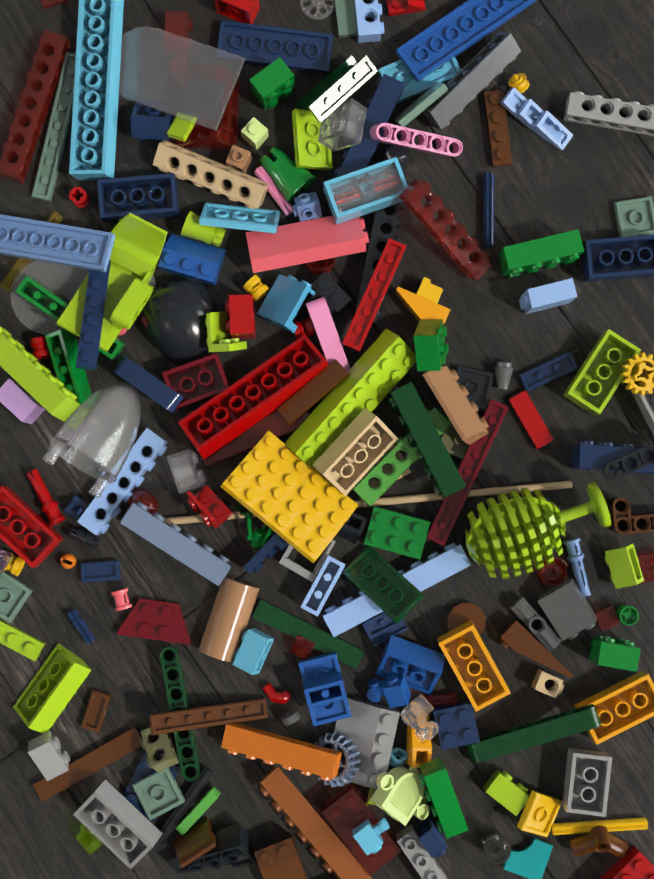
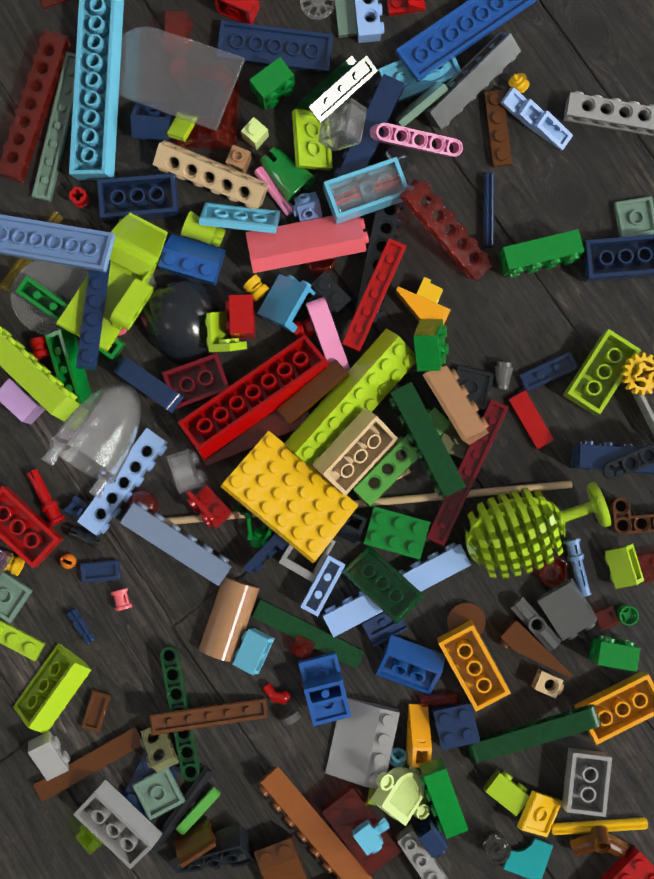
(156, 621): dark red wing -> none
(281, 750): orange brick -> none
(348, 757): sand blue gear -> none
(393, 688): blue brick -> none
(415, 716): clear brick -> none
(548, 296): light blue brick -> none

